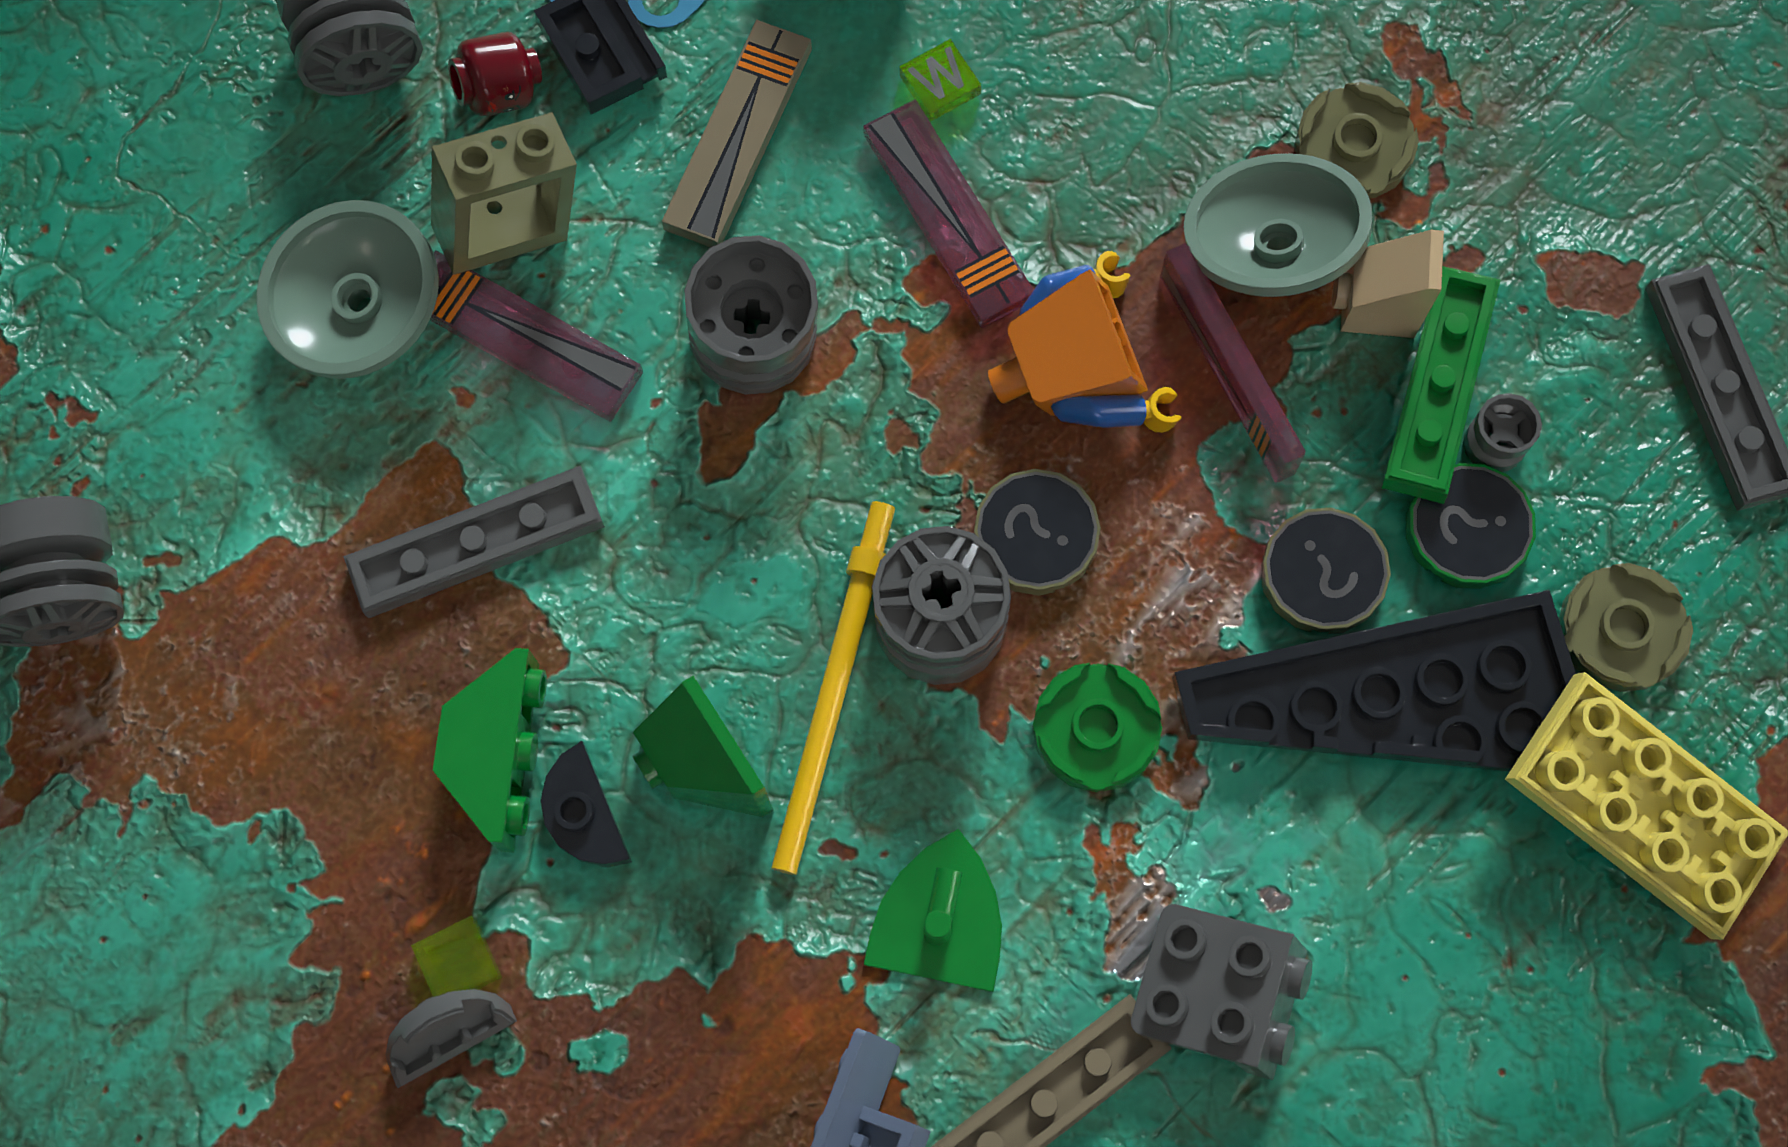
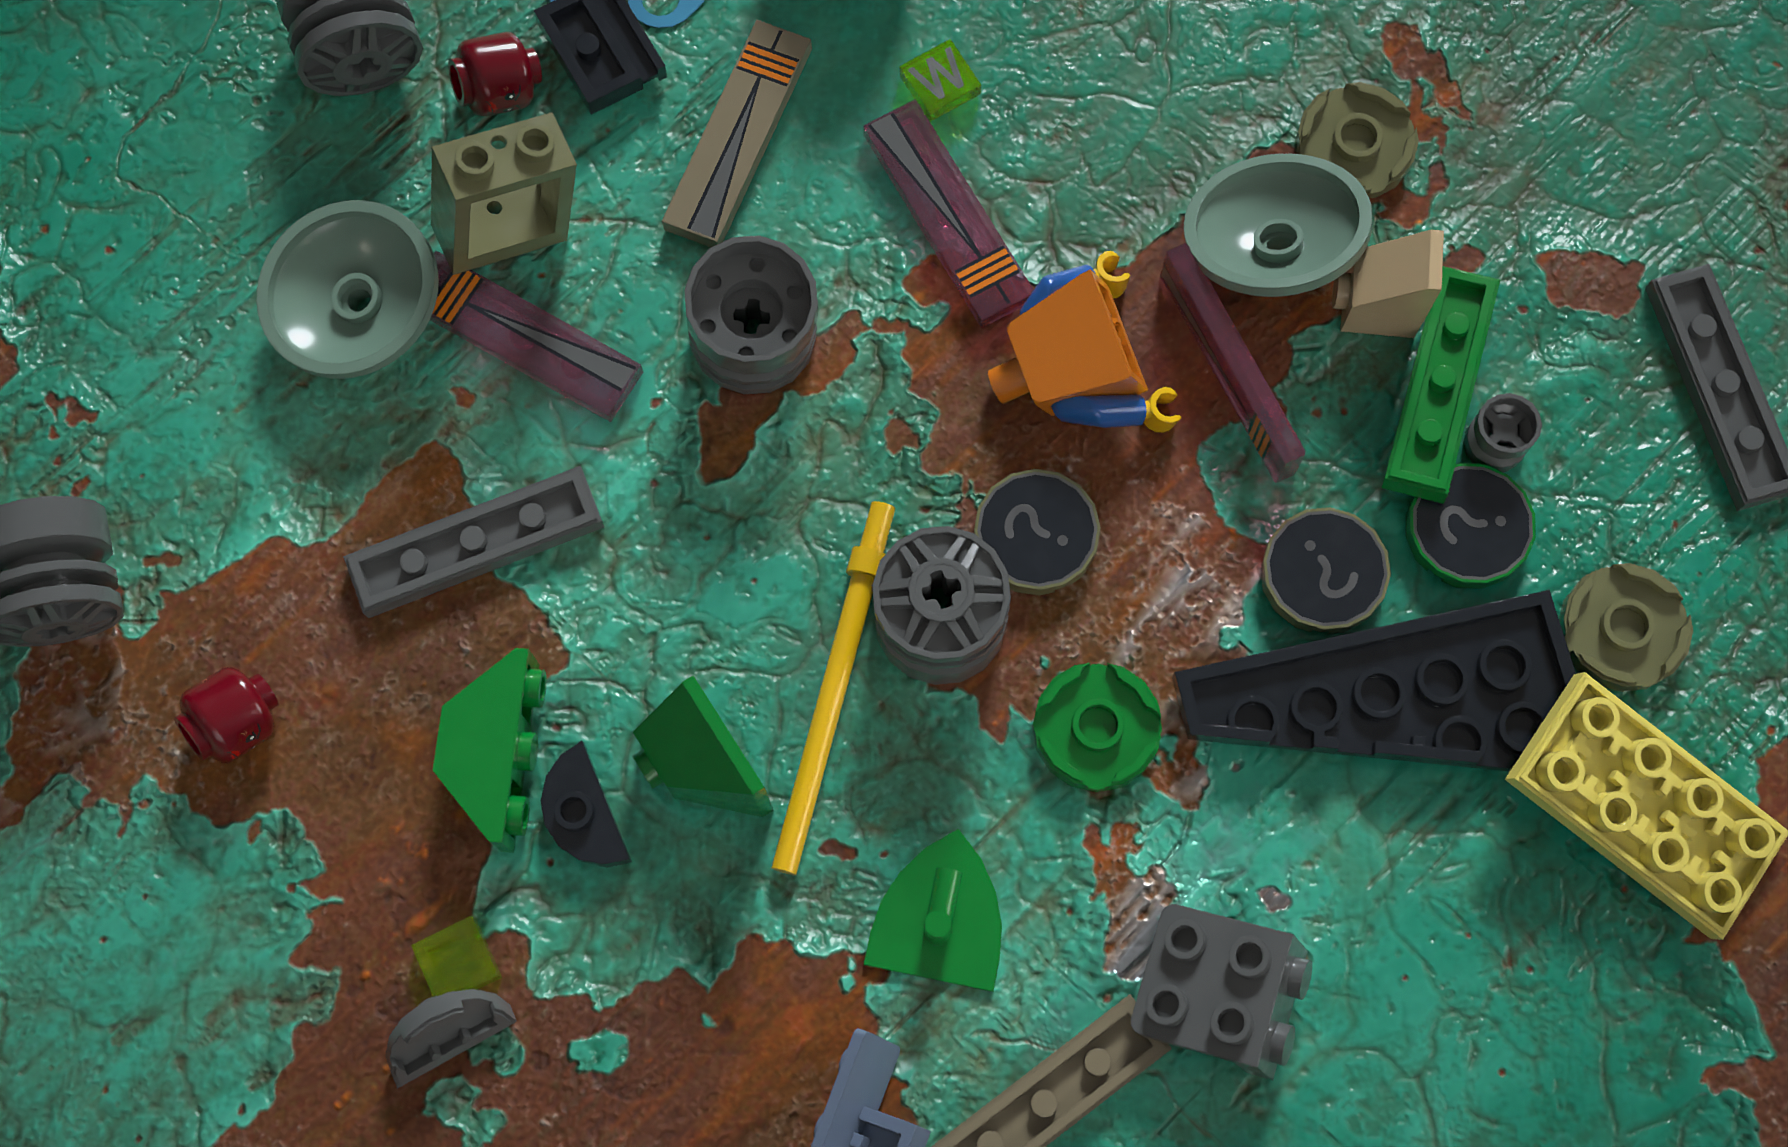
(226, 715): none -> dark red head

